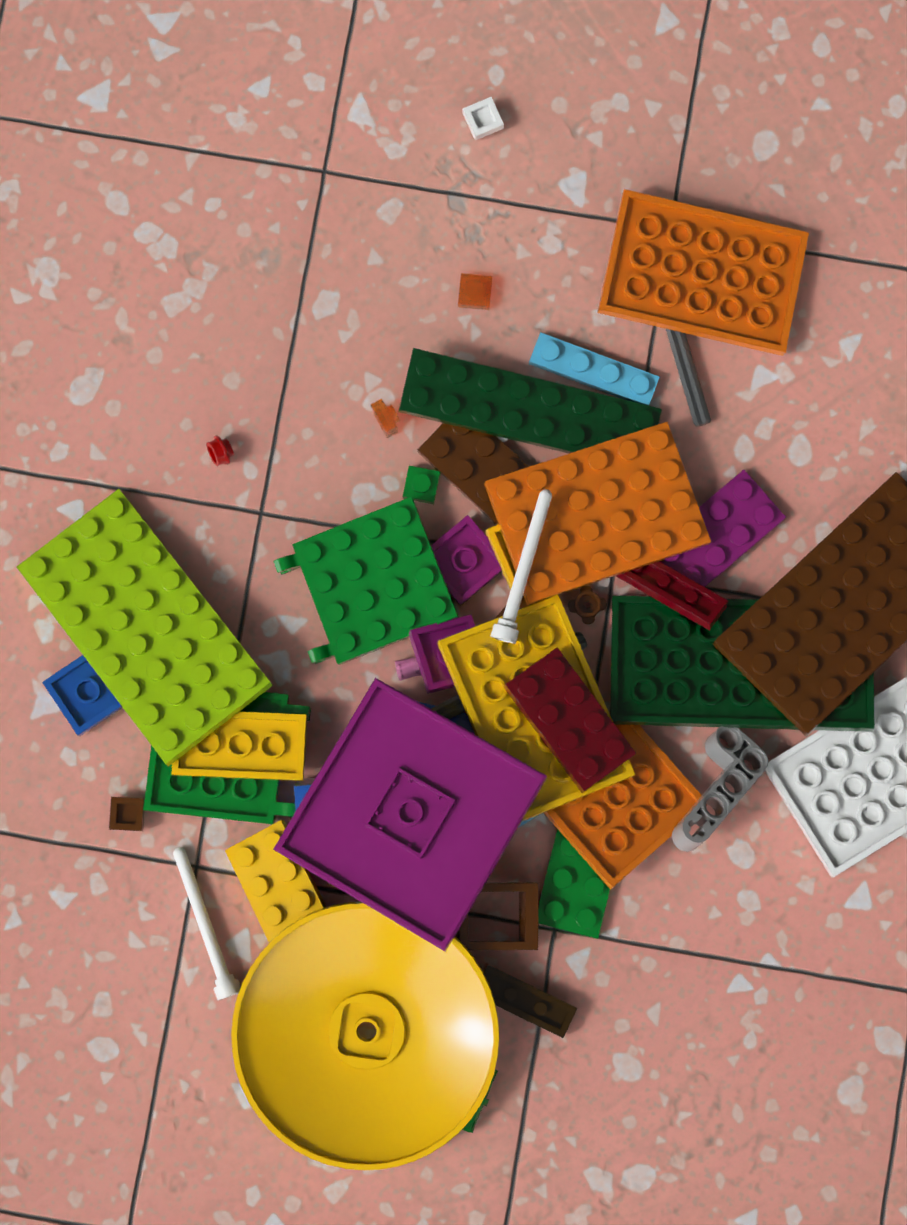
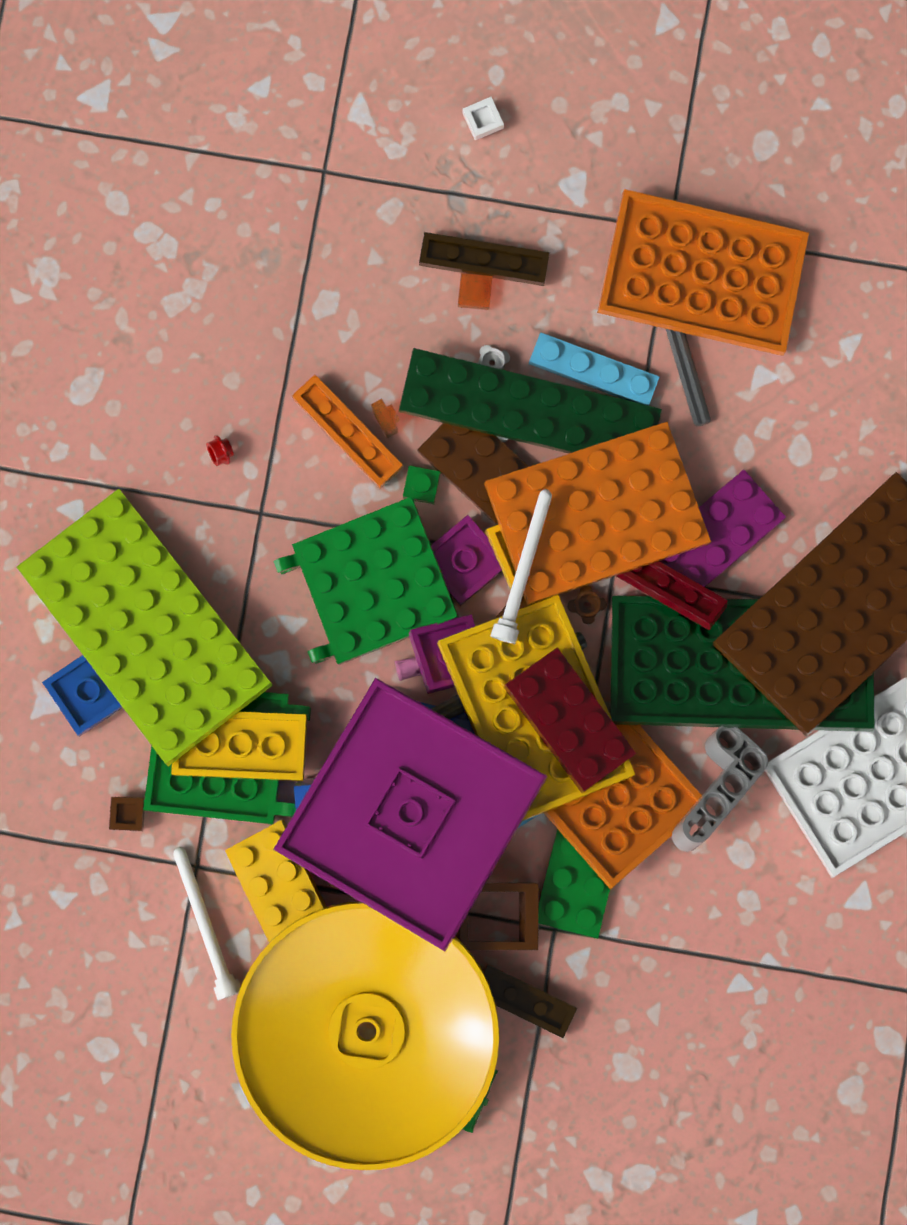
(347, 431): none -> orange plate
(484, 259): none -> dark brown plate
(488, 354): none -> white plate

